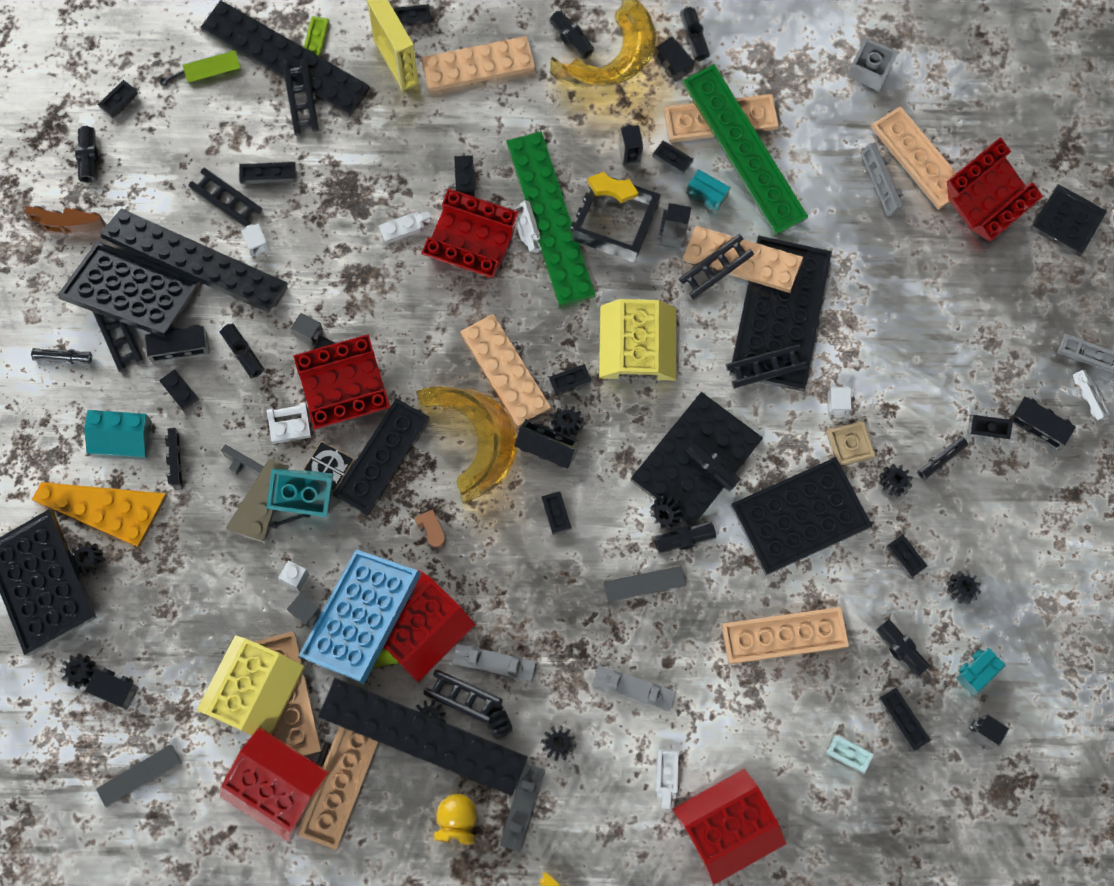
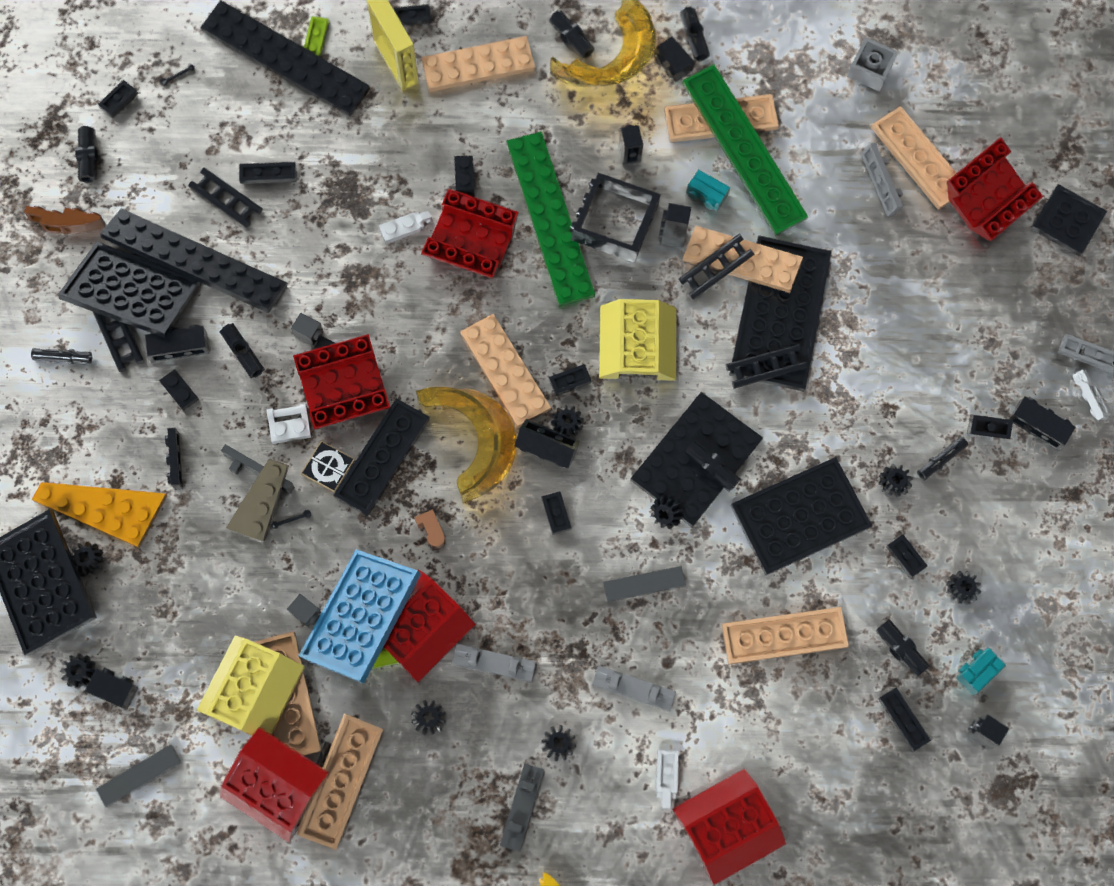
(117, 433): teal slope -> none
(211, 66): lime tile -> none
(255, 240): white brick -> none
(292, 90): black bar -> none
(293, 575): white brick -> none
(300, 491): teal slope -> none
(422, 736): black plate -> none
(456, 819): yellow tile -> none
(465, 708): black bar -> none
(501, 723): black gear -> none
(527, 226): white hinge -> none
(620, 189): yellow tile -> none
(672, 157): black plate -> none
(685, 537): black piece -> none
(839, 401): white brick -> none
(849, 754): light aqua plate -> none
(850, 443): tan tile -> none

